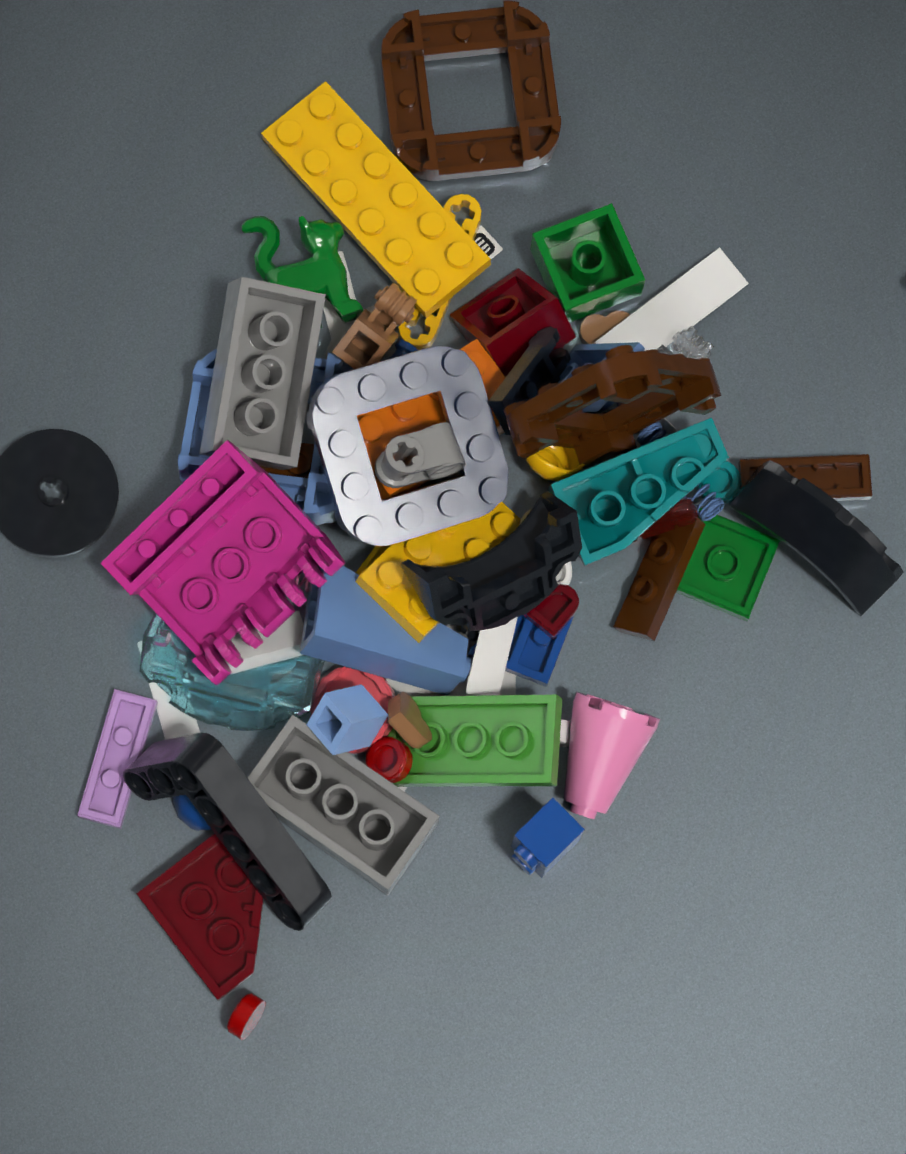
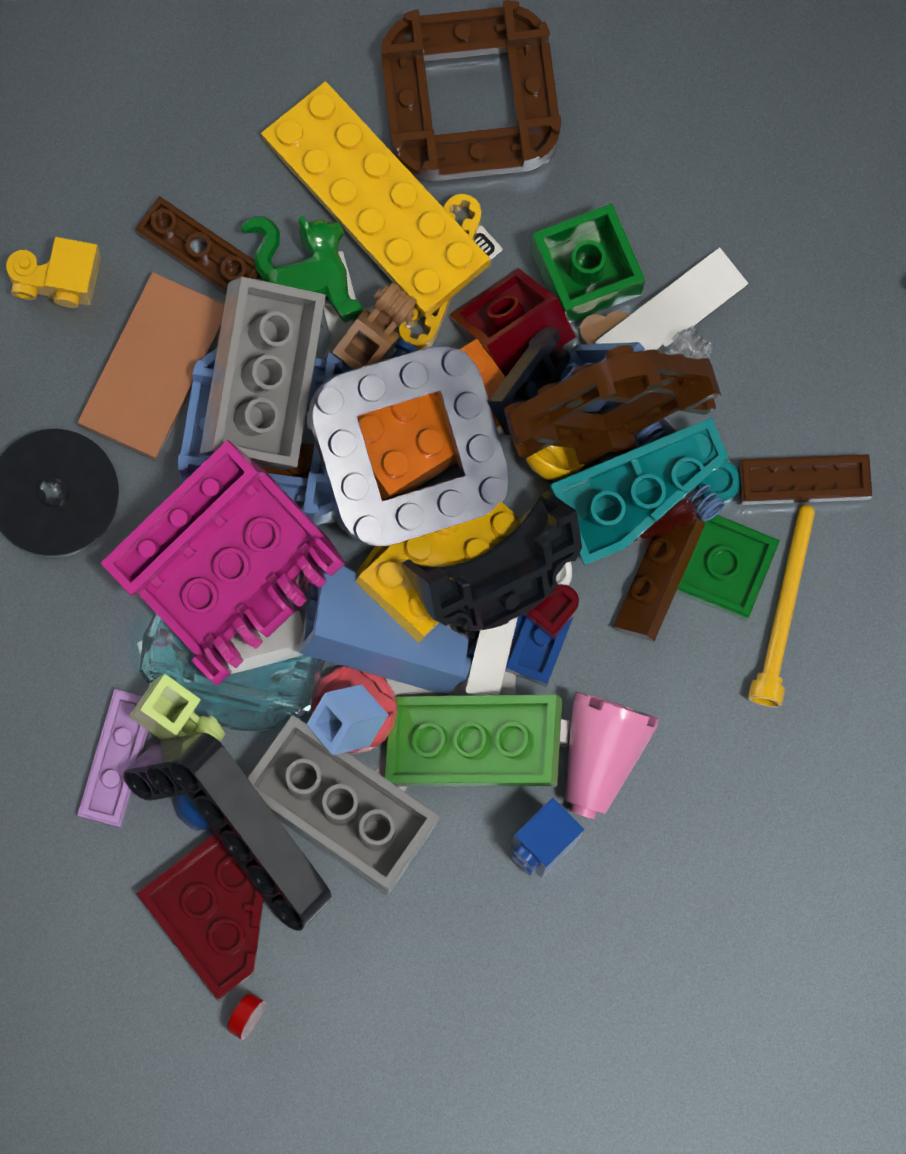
(66, 278): none -> yellow brick
(153, 367): none -> nougat tile
(168, 712): none -> yellowish green brick
(178, 233): none -> reddish brown tile
(390, 759): red tile -> none
(407, 720): medium nougat tile -> none
(420, 457): light grey piece -> none
(768, 687): none -> yellow piece
(819, 532): black windscreen -> none

